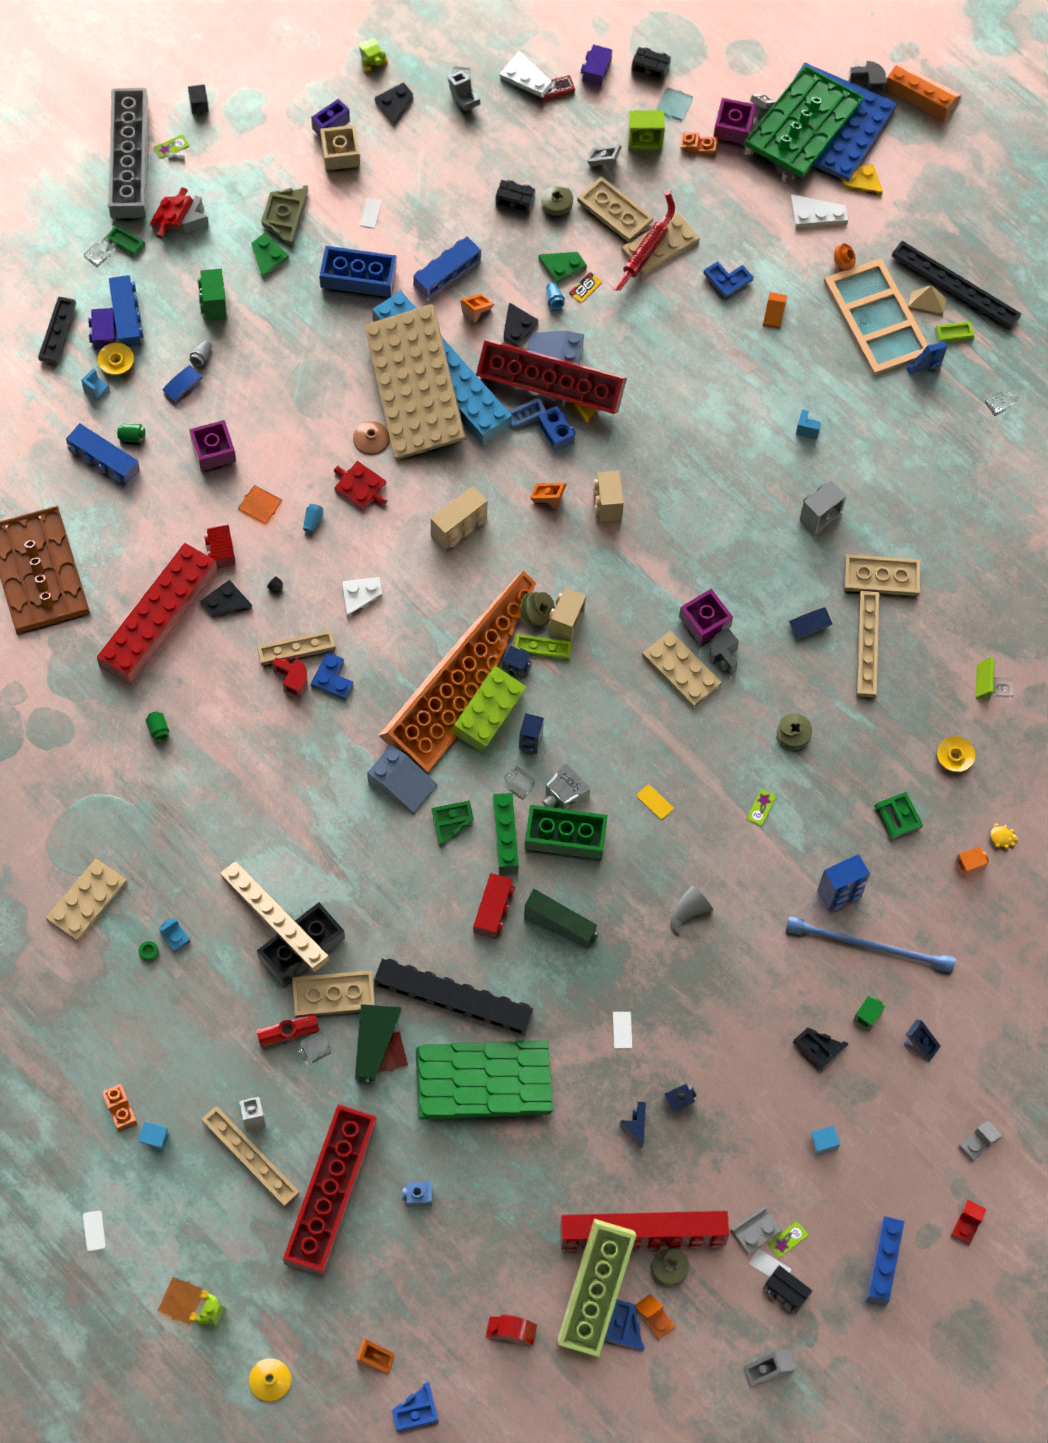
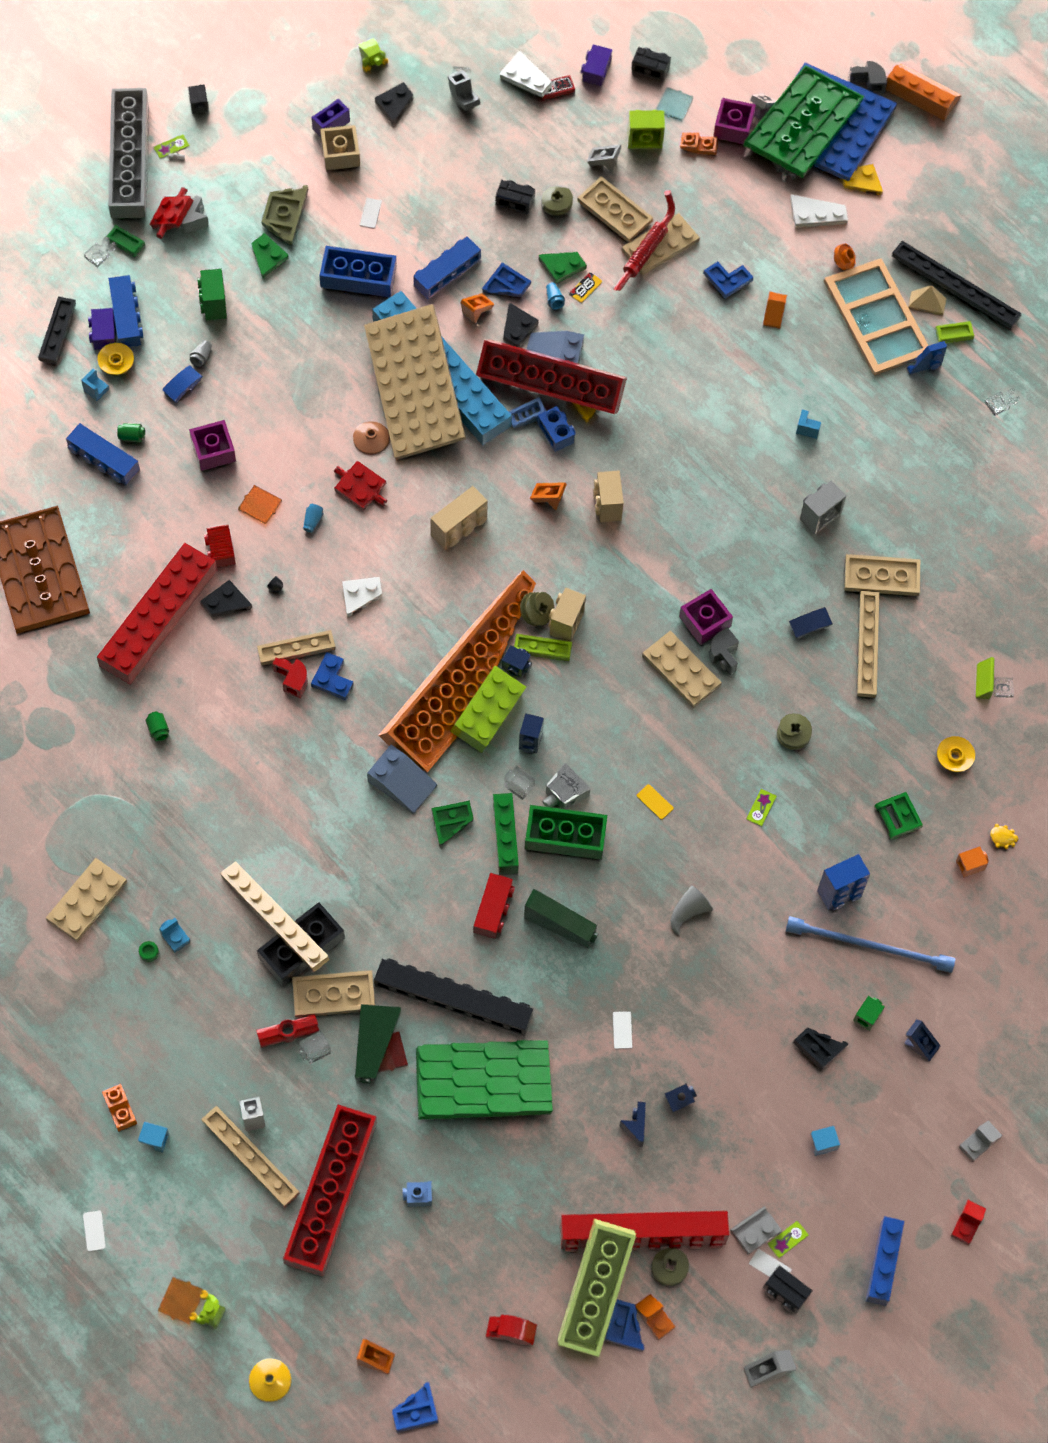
(506, 282): none -> blue wing

